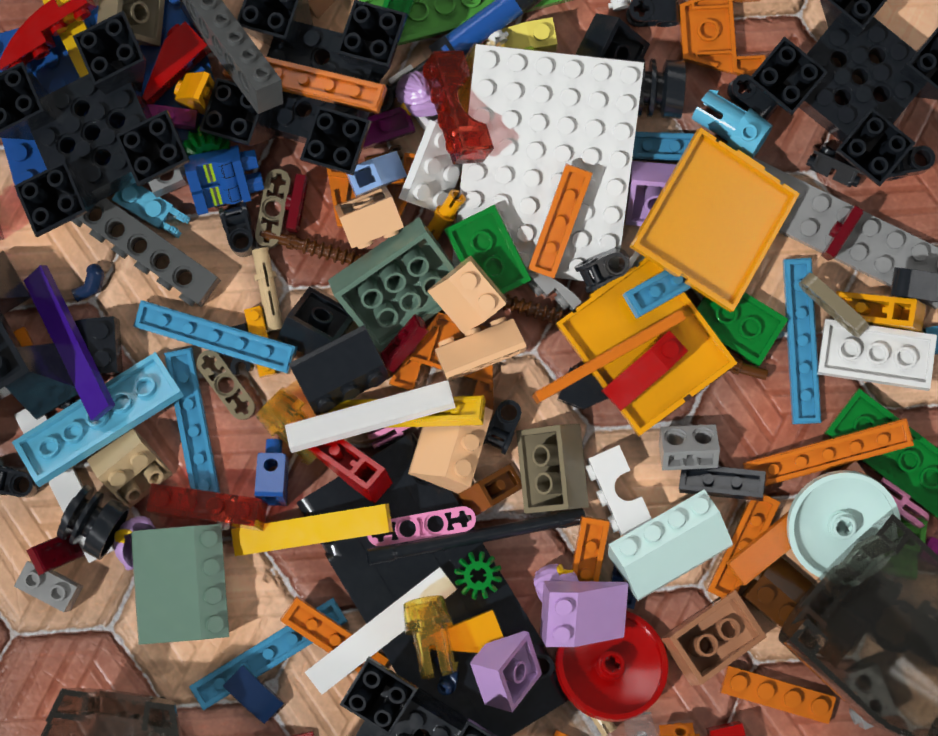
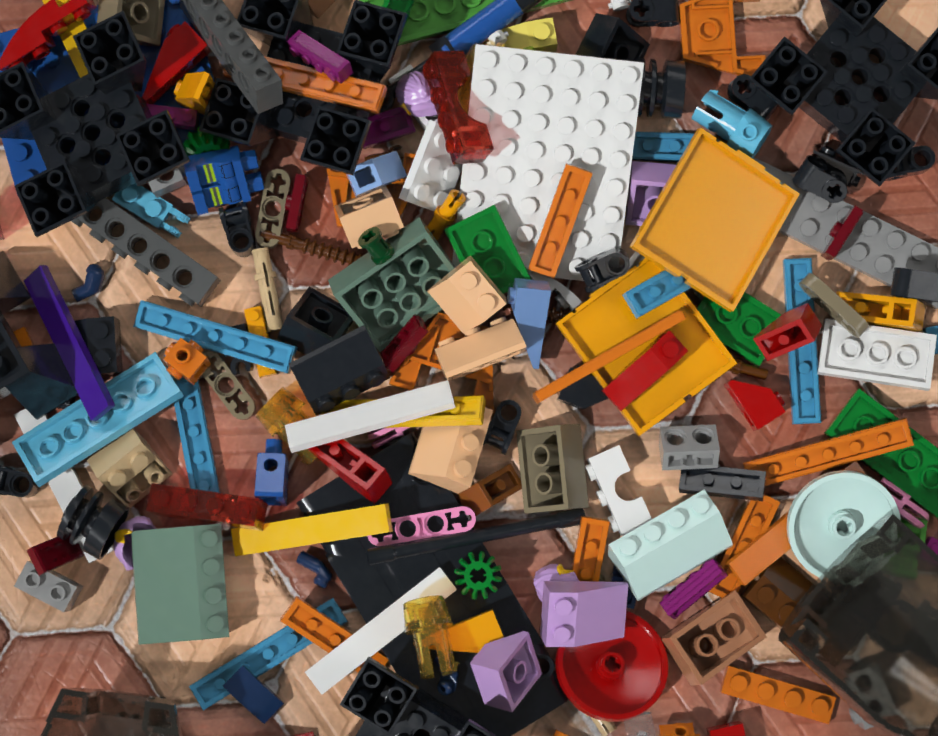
(186, 360): none -> orange brick
(317, 566): none -> dark blue arm
(319, 56): none -> magenta piece
(376, 245): none -> dark green bush
(530, 307): none -> medium blue slope
(693, 589): none -> magenta piece
(756, 403): none -> red slope
(788, 332): none -> red slope
(817, 178): none -> black piece

